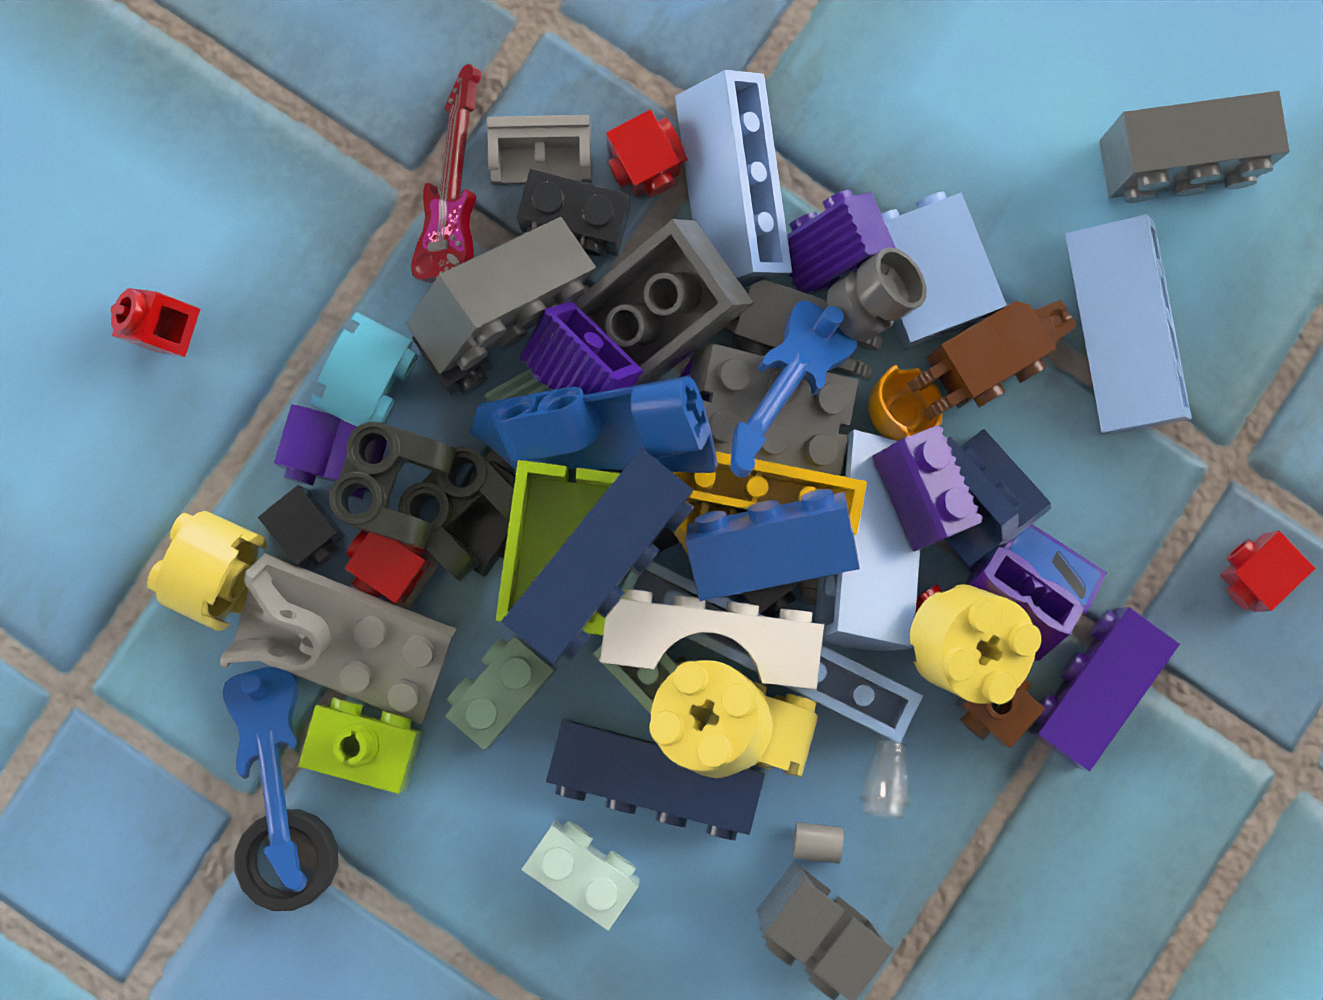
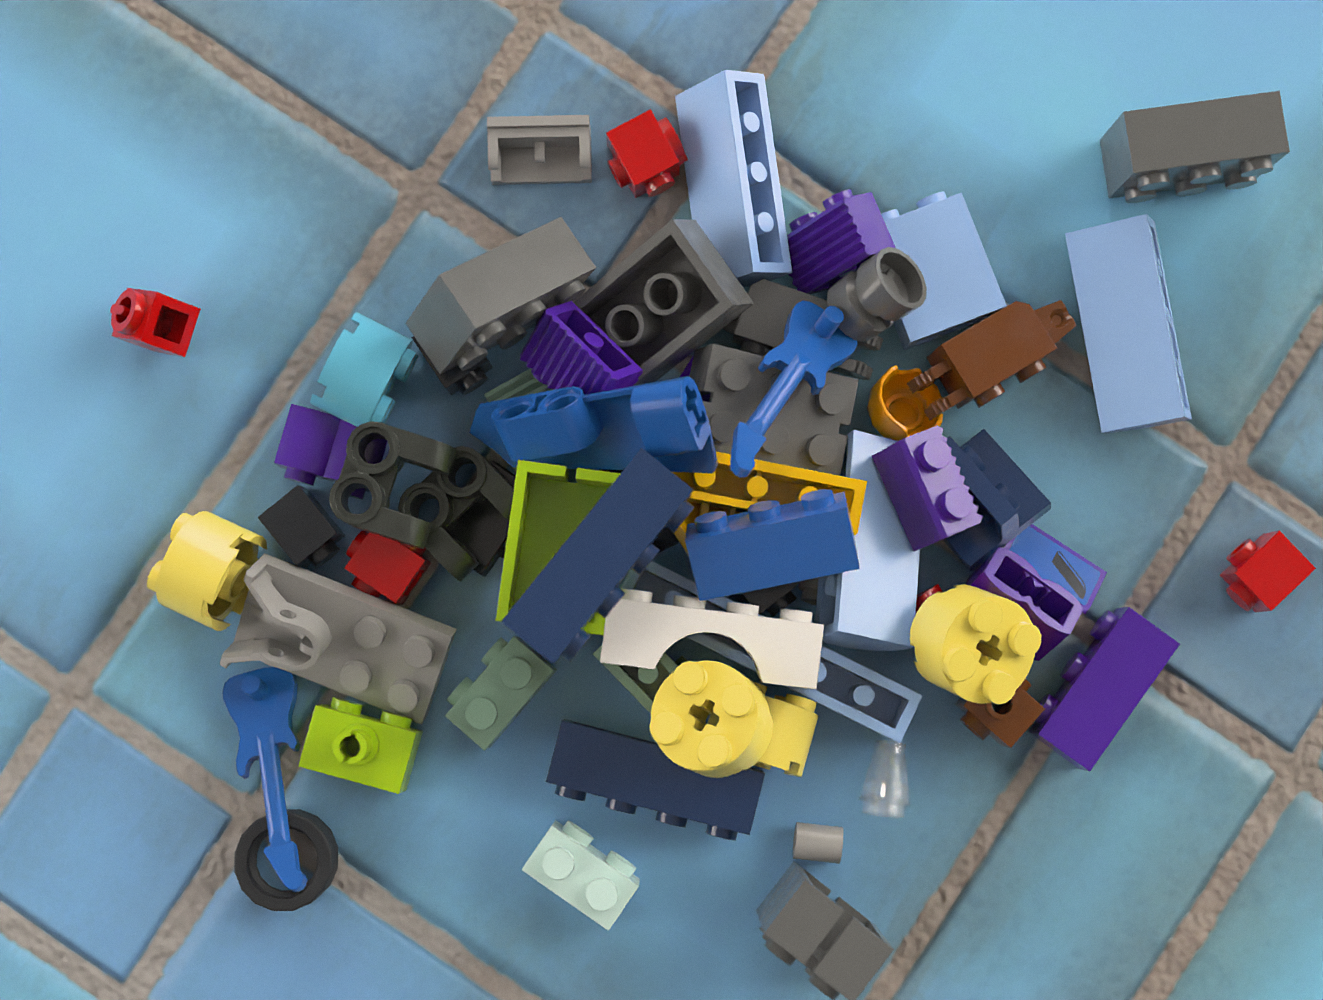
(446, 229): dark red piece -> none
(590, 211): black brick -> none

